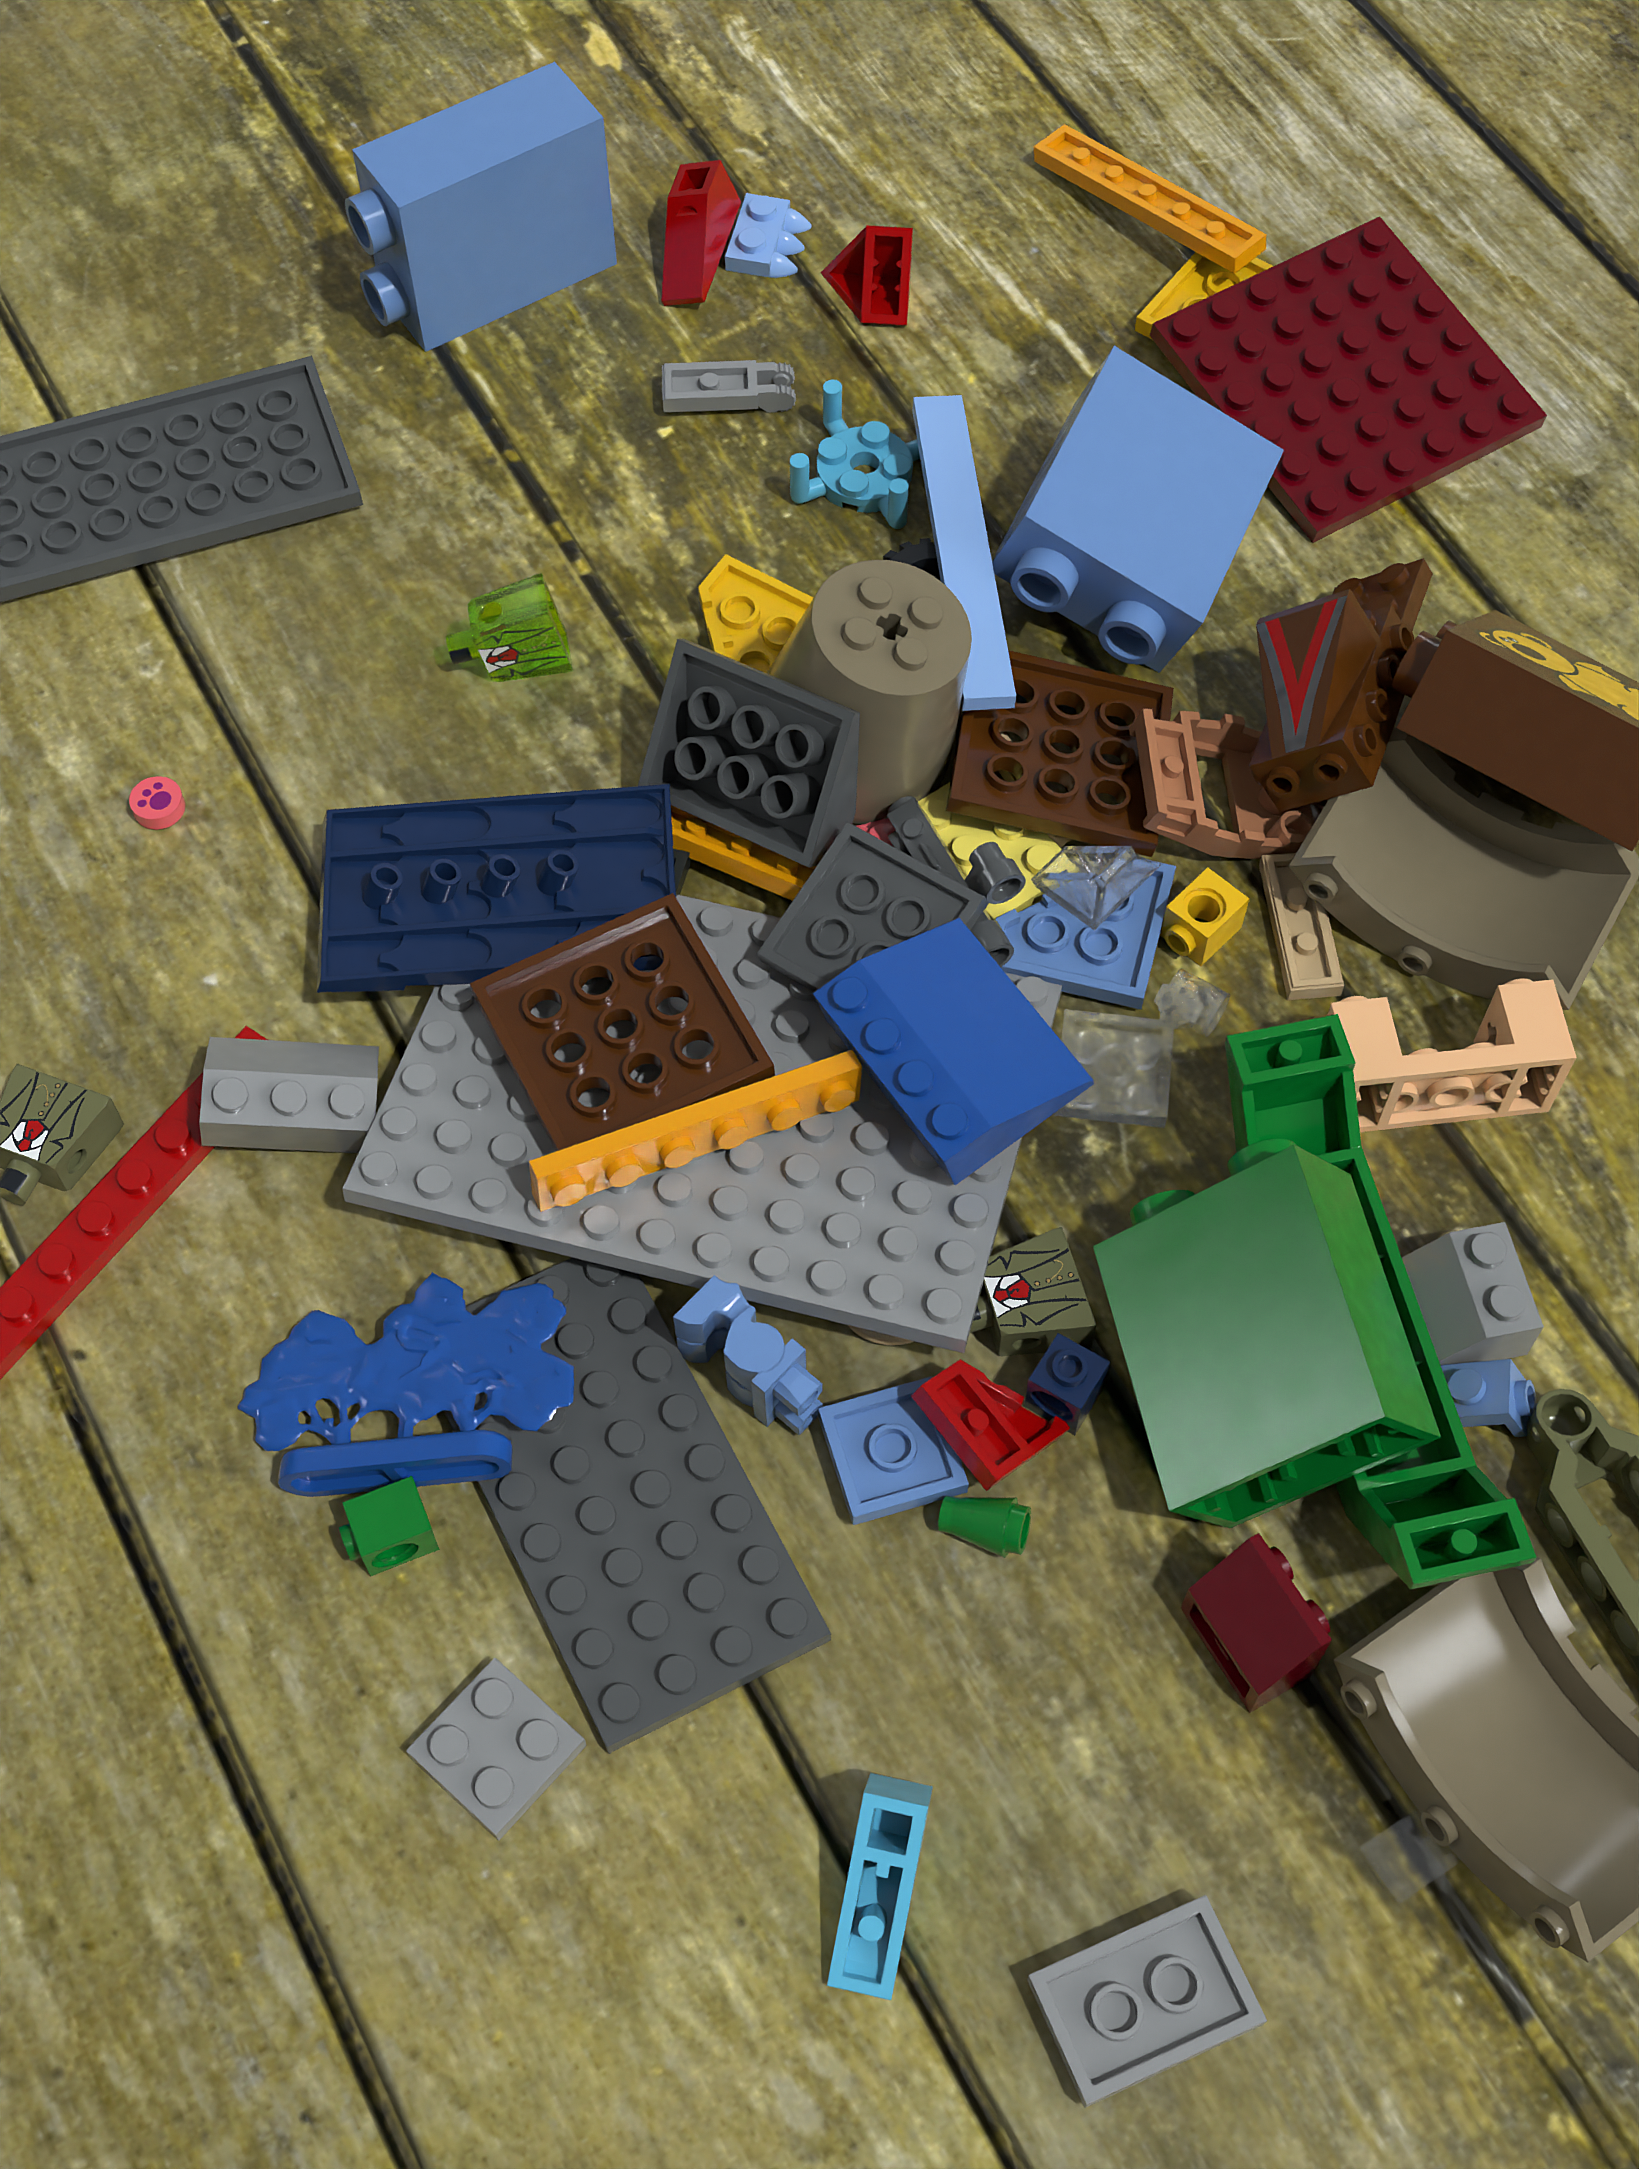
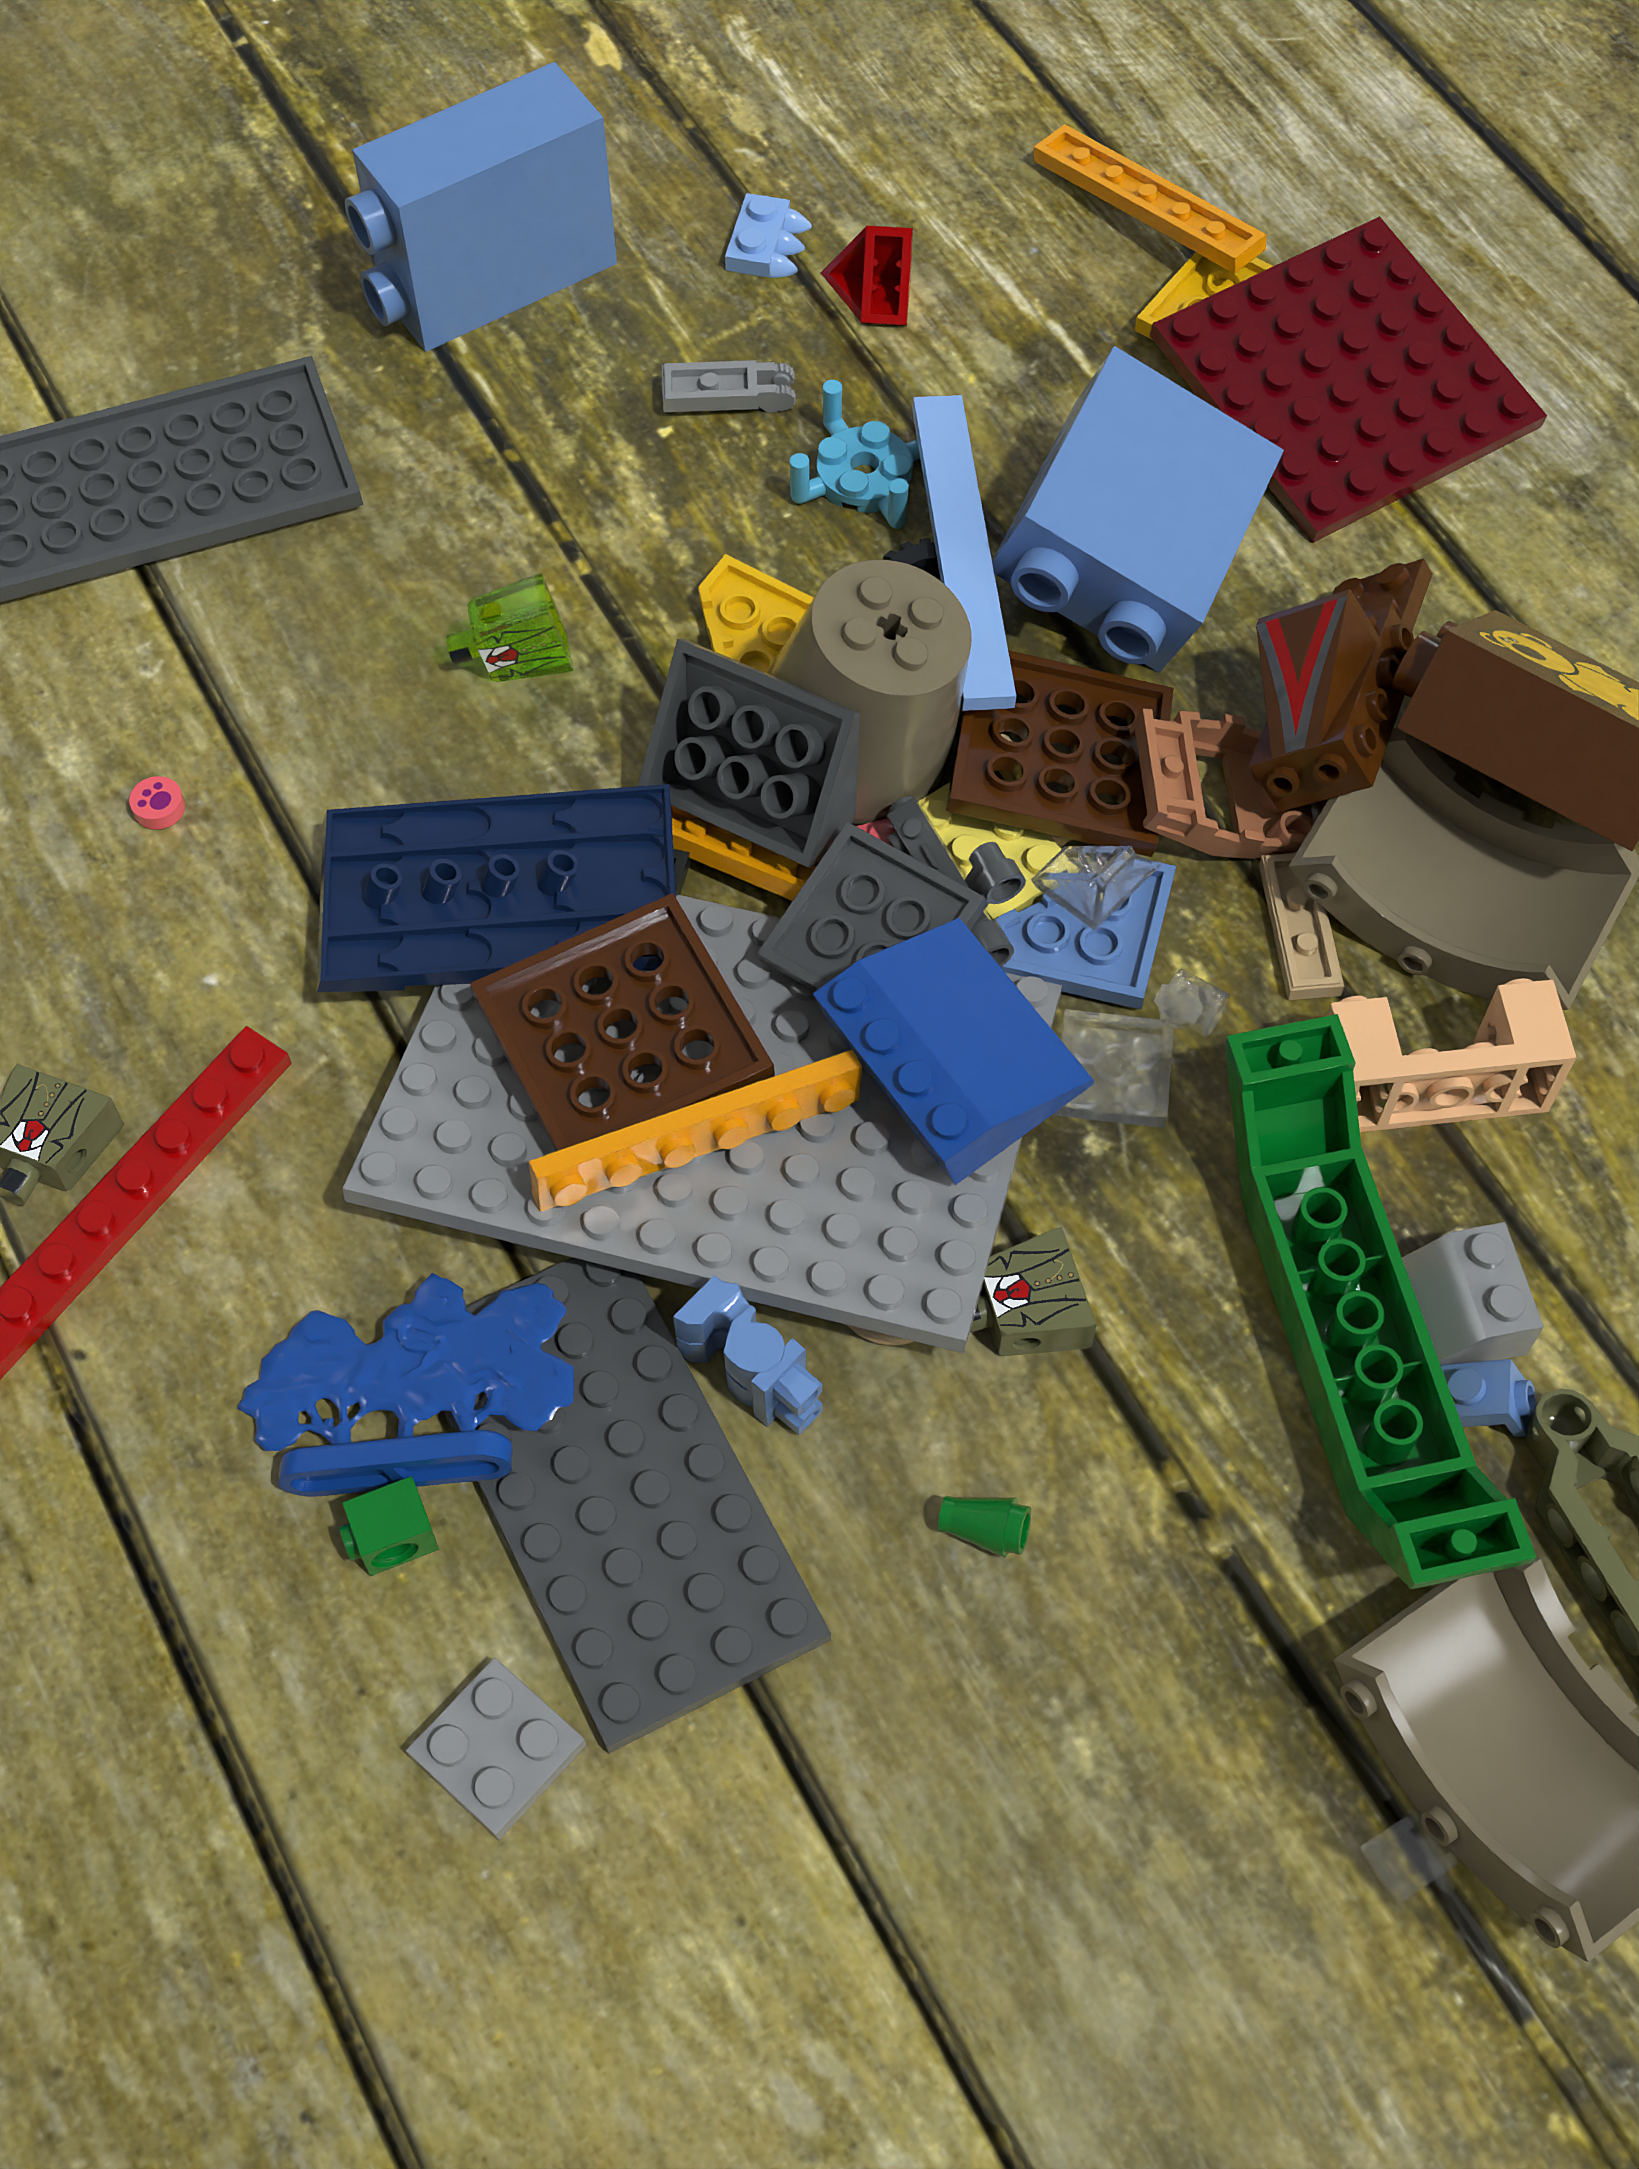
(288, 1095): light grey slope -> none
(697, 229): red slope -> none
(879, 1886): medium azure slope -> none
(889, 1454): medium blue plate -> none
(985, 1422): red wing -> none
(1066, 1382): dark blue brick -> none
(1145, 2000): light grey plate -> none
(1208, 899): yellow brick -> none
(1257, 1622): dark red slope -> none
(1262, 1336): green brick -> none

